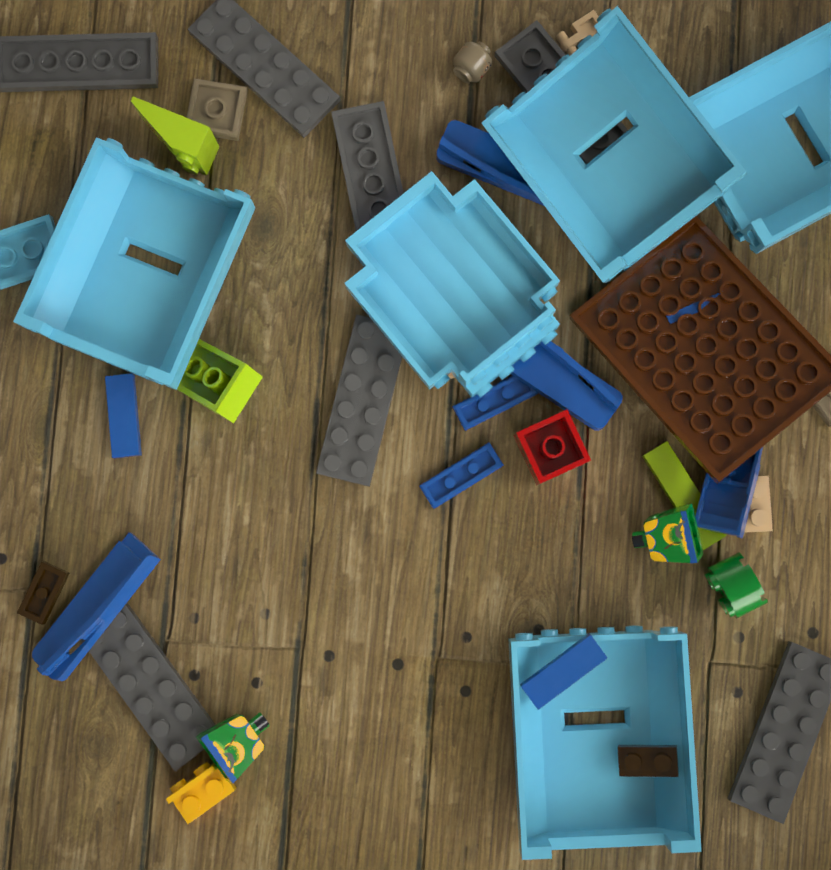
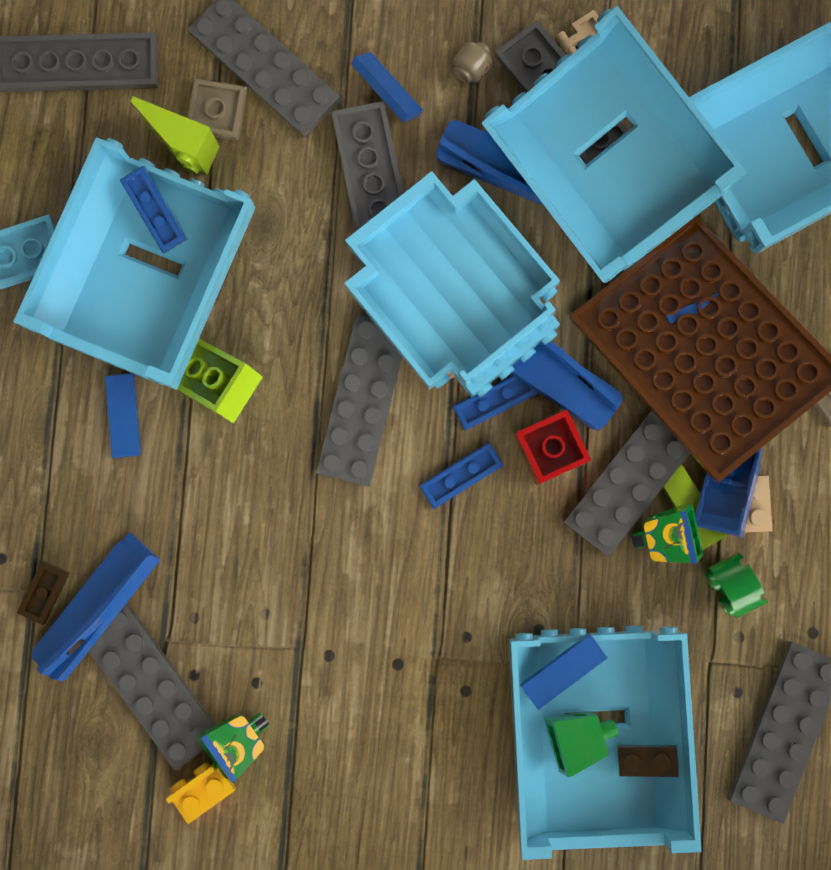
(153, 209): none -> blue tile
(386, 86): none -> blue tile
(579, 740): none -> green torso
(627, 485): none -> dark grey plate

